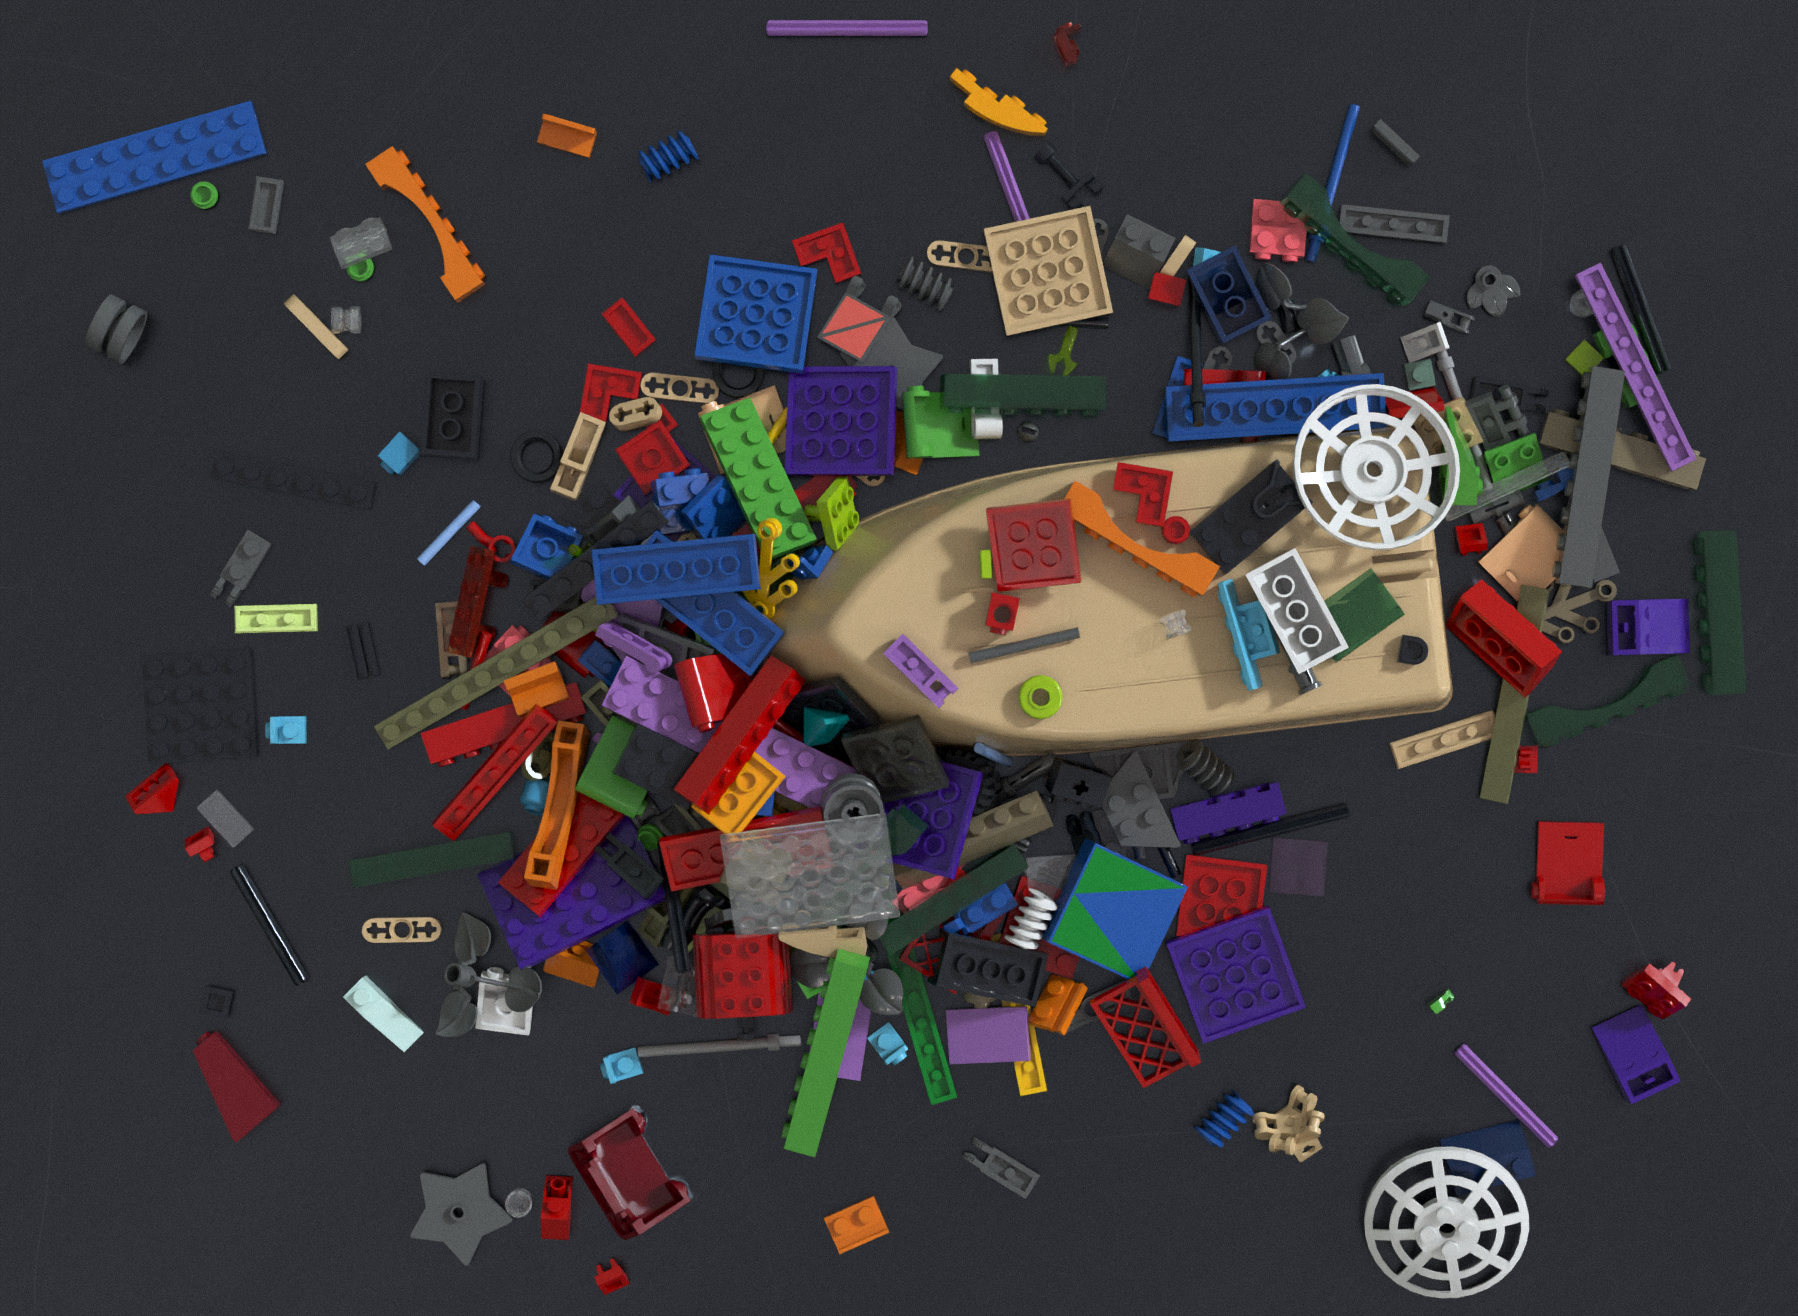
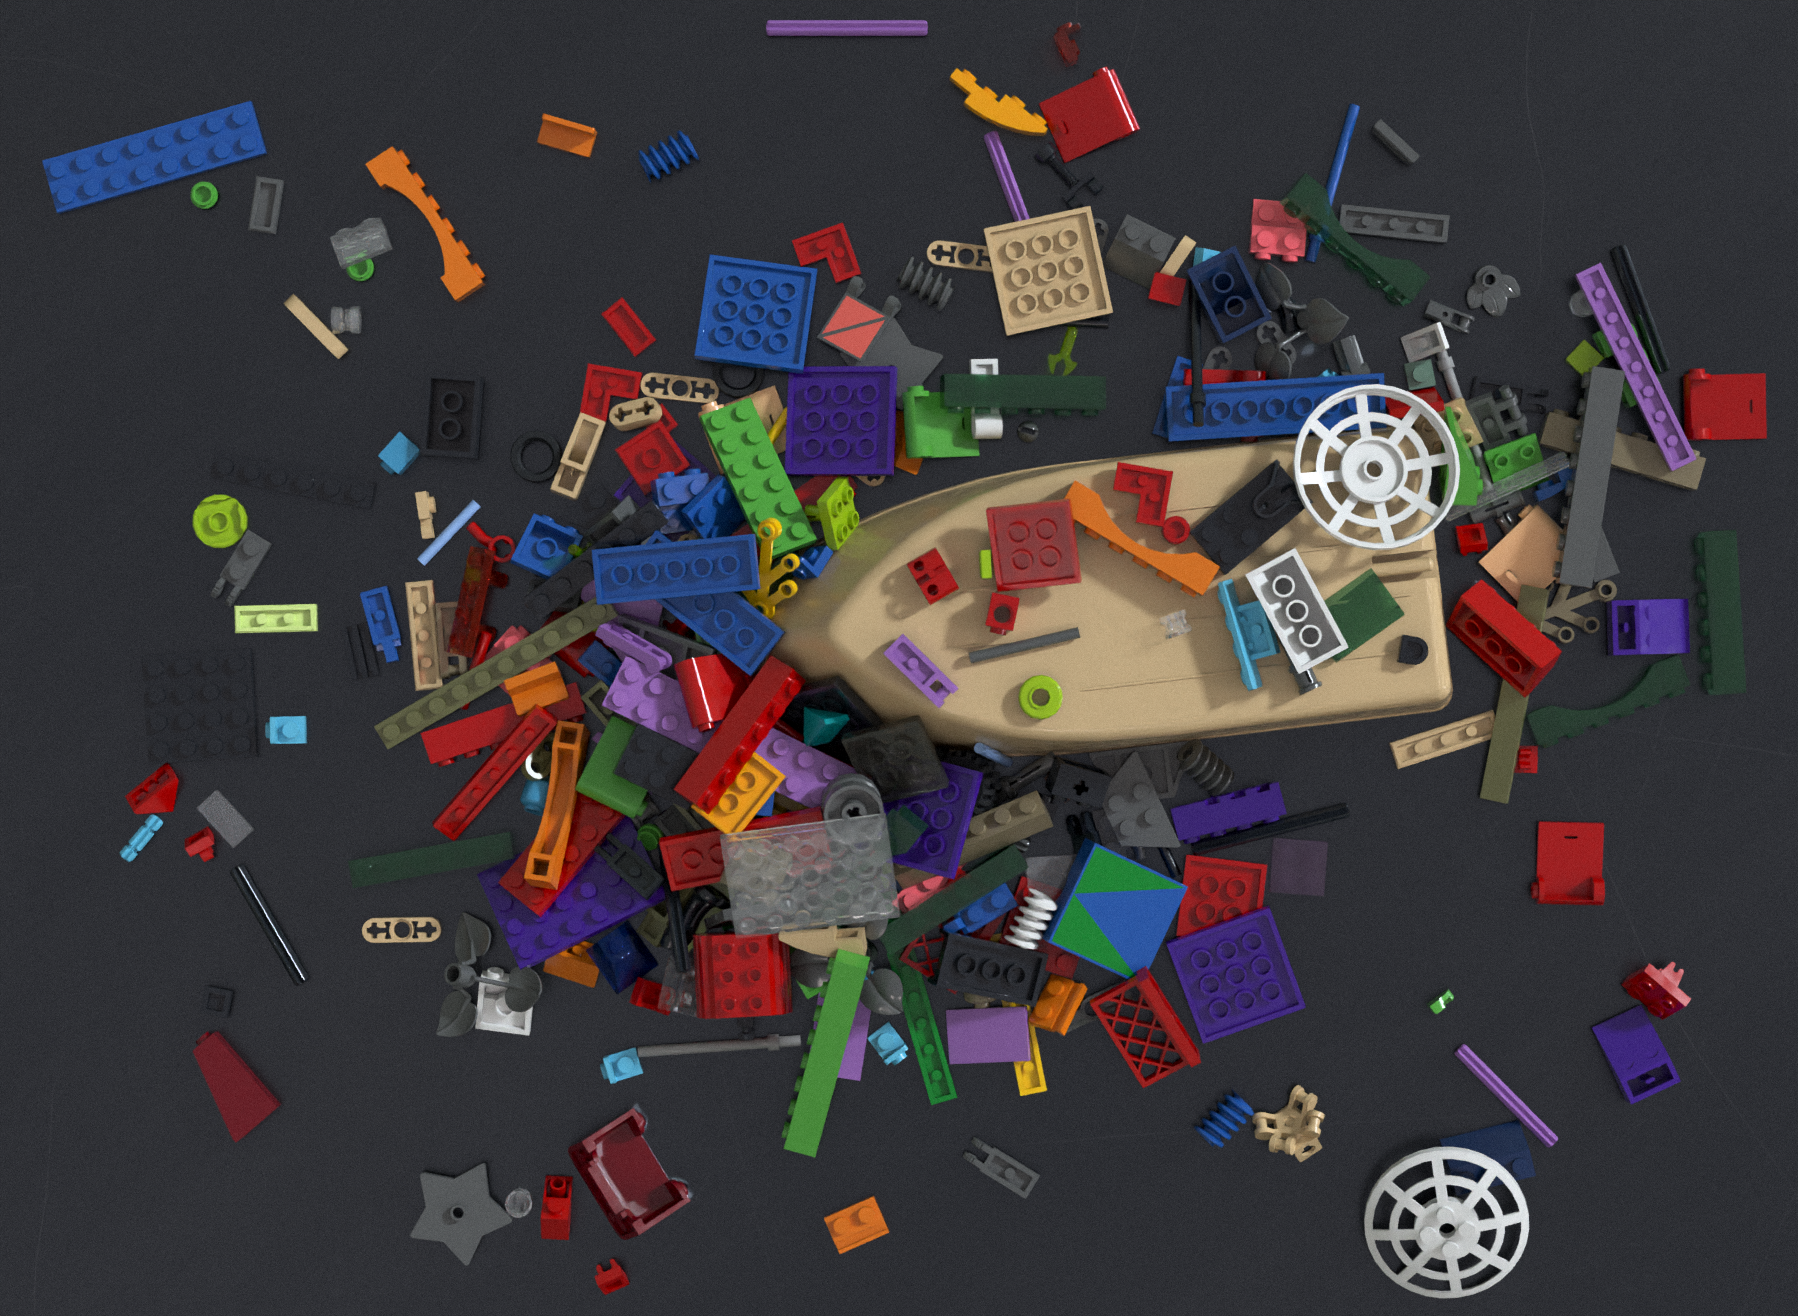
(115, 329): dark grey wheel -> none
(141, 838): none -> medium azure axle
(220, 521): none -> lime tile
(382, 622): none -> blue hinge
(383, 1013): light aqua slope -> none
(423, 635): none -> tan tile
(426, 506): none -> tan plate
(932, 576): none -> red piece
(1092, 113): none -> red door
(1724, 406): none -> red door

